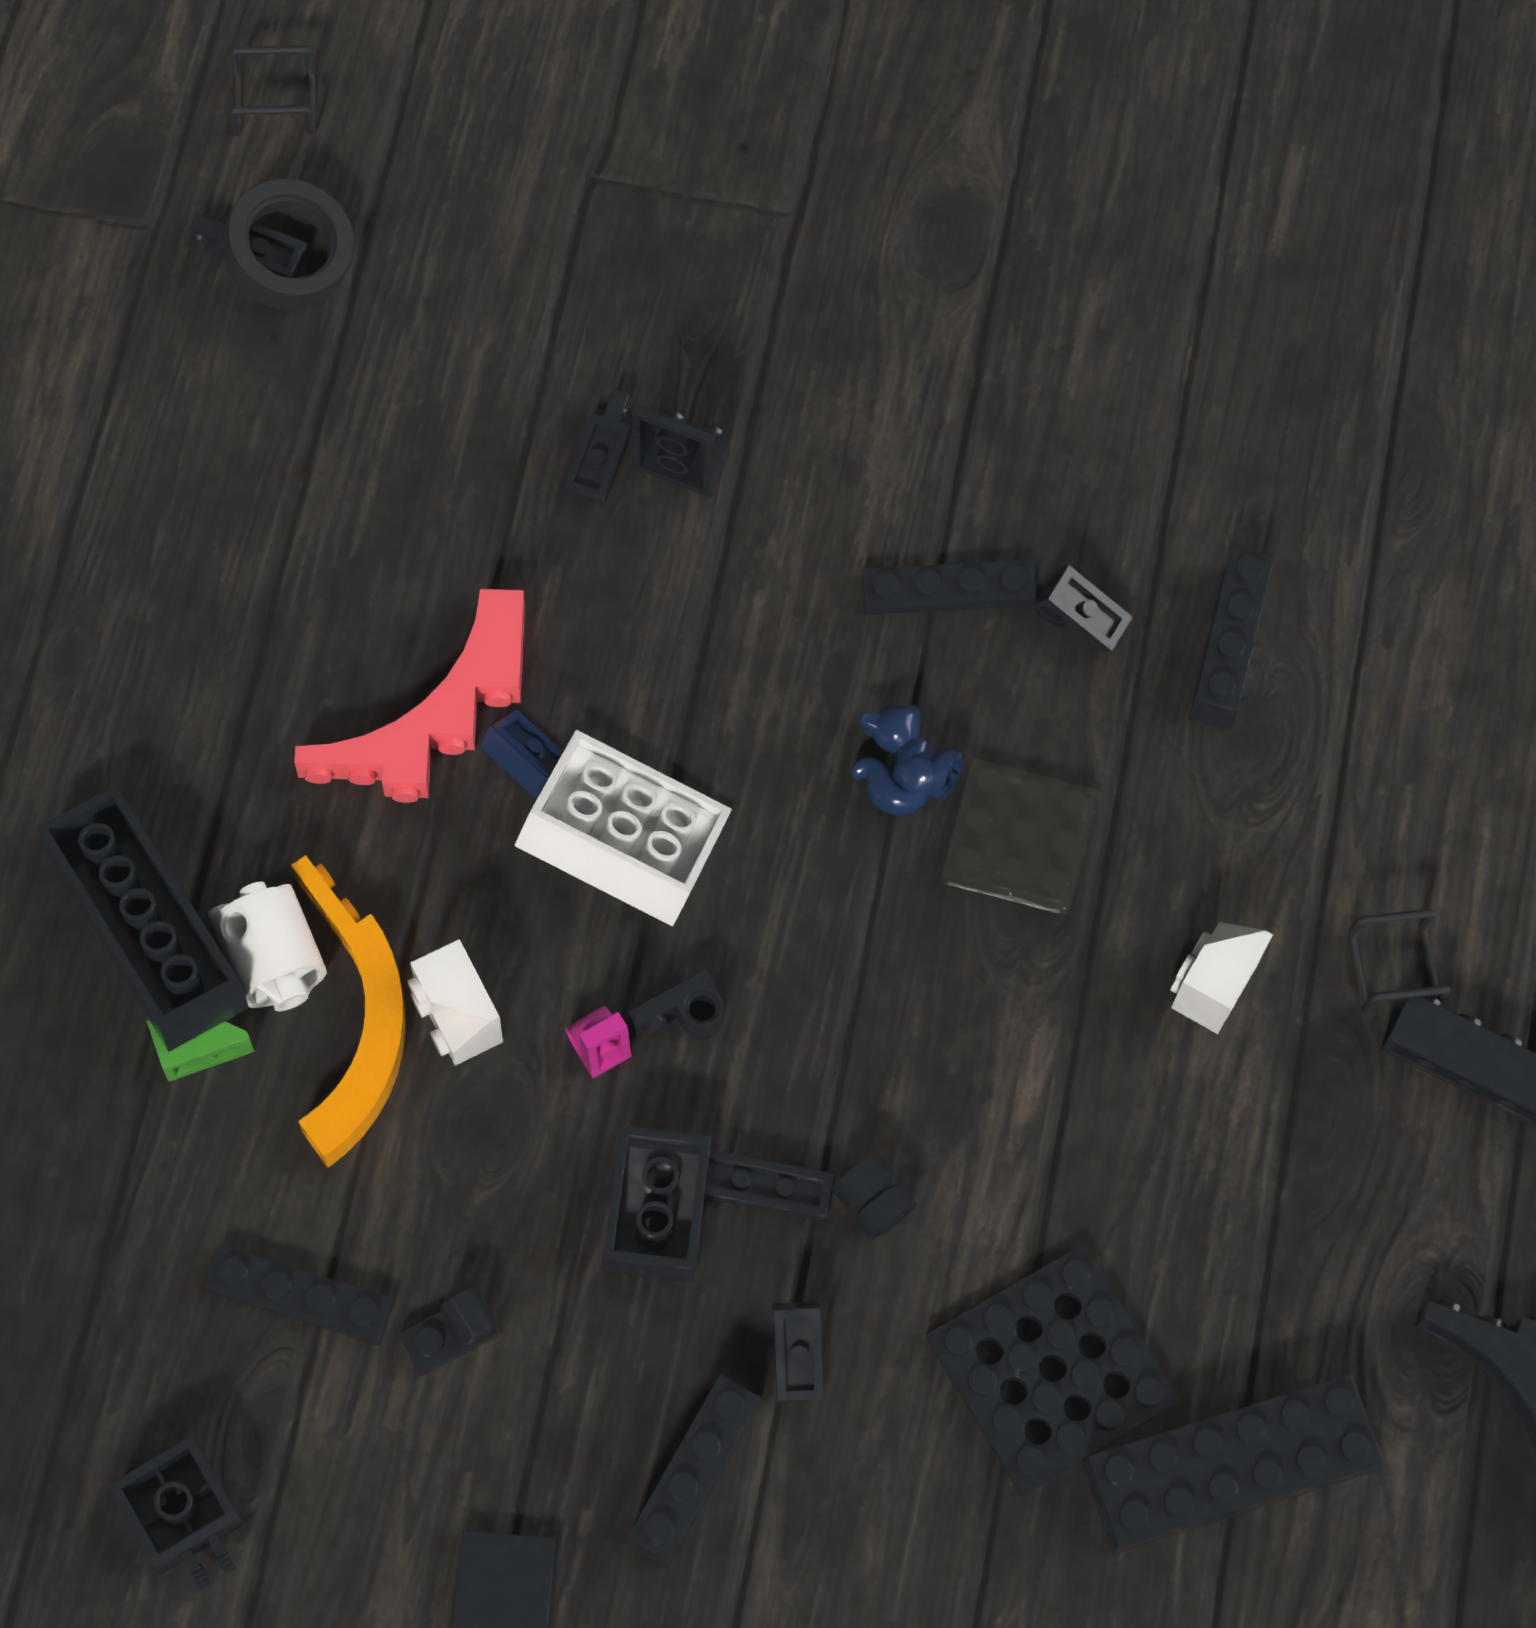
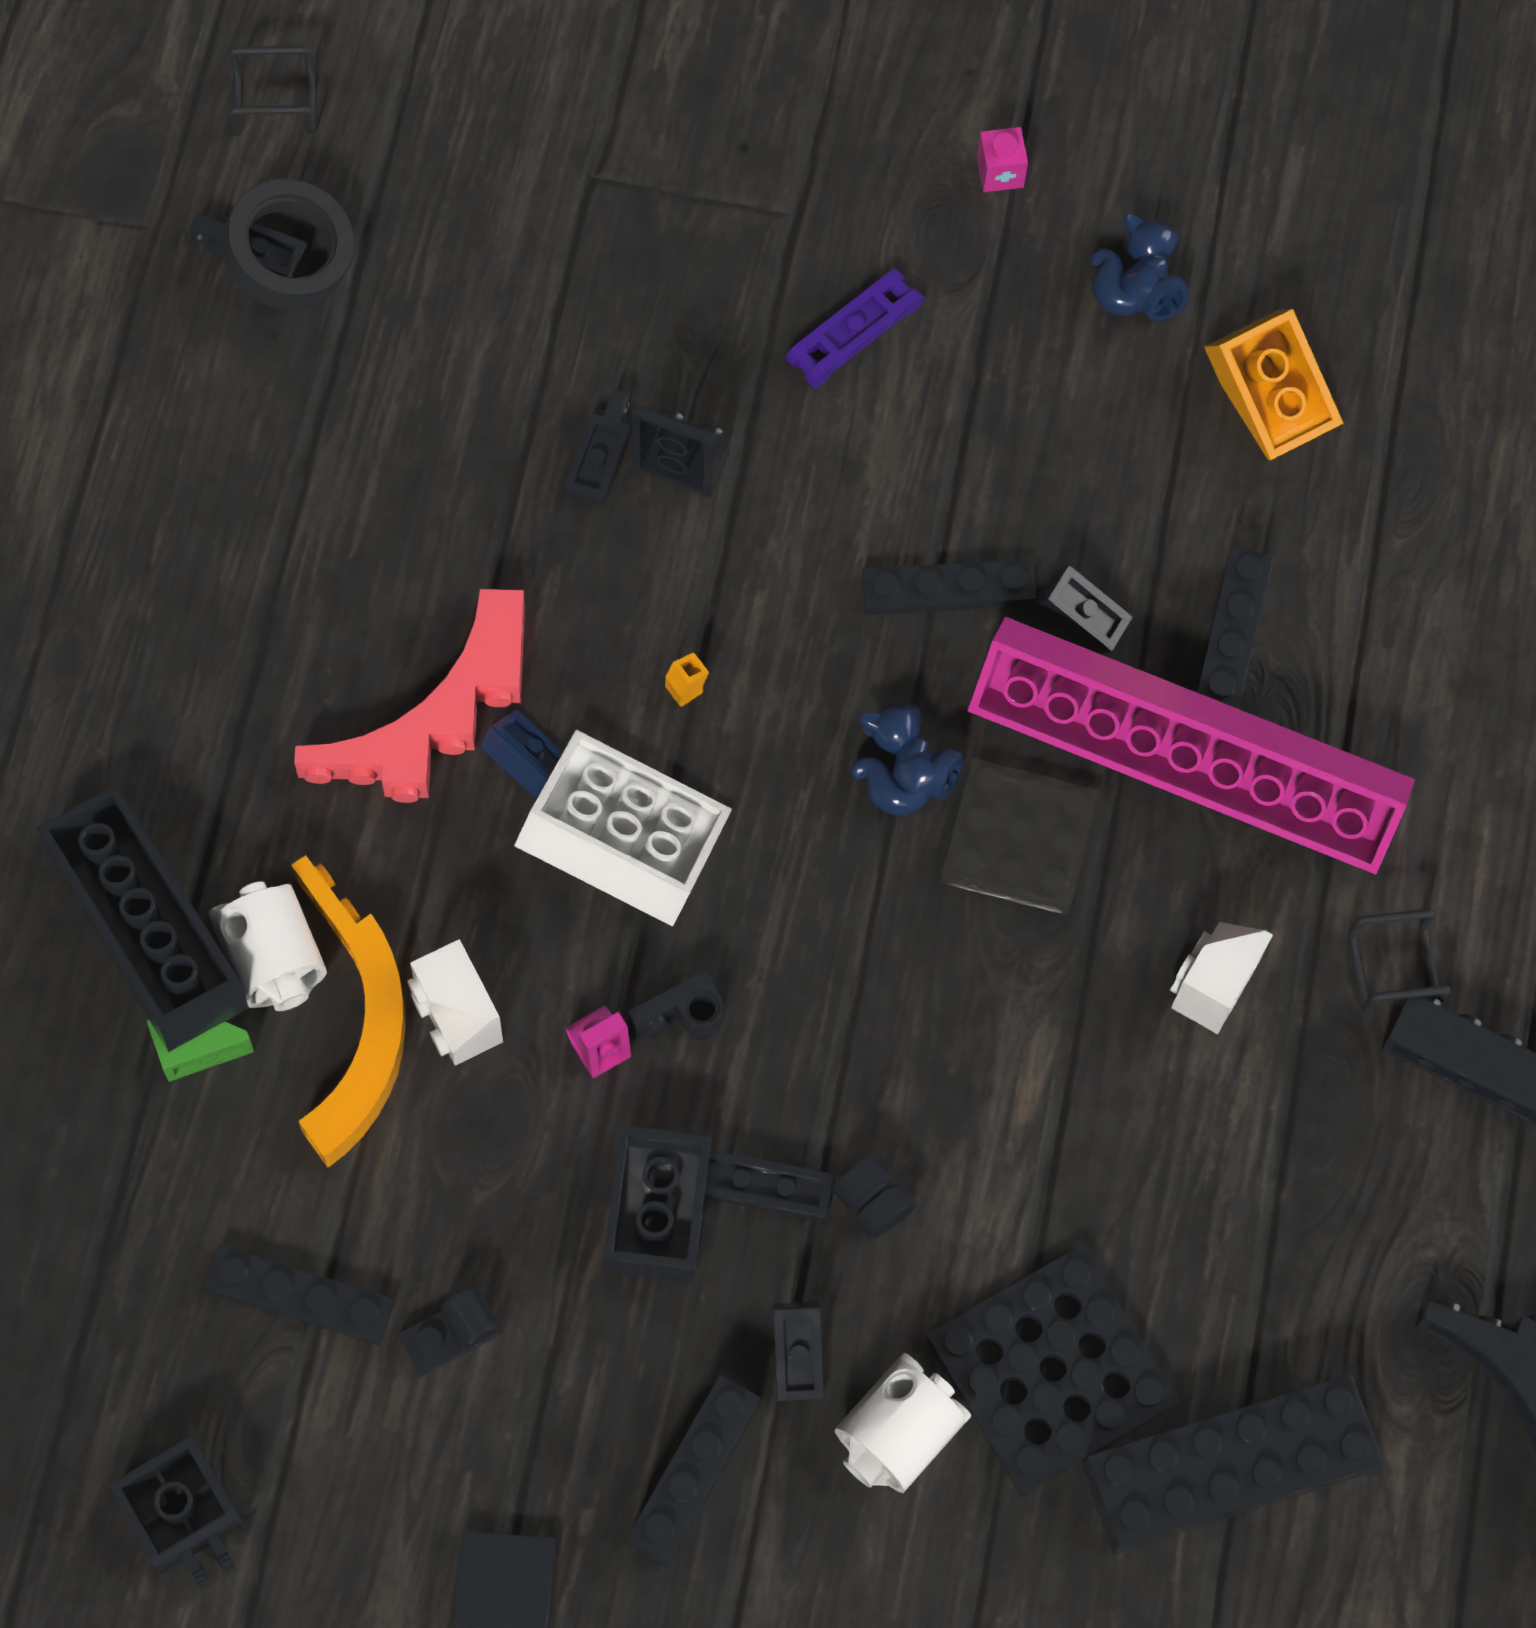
(686, 679): none -> light orange piece
(854, 327): none -> dark purple plate
(900, 1426): none -> white cylinder
(1002, 159): none -> dark pink brick
(1145, 284): none -> dark blue animal
(1191, 745): none -> dark pink brick
(1274, 382): none -> light orange slope

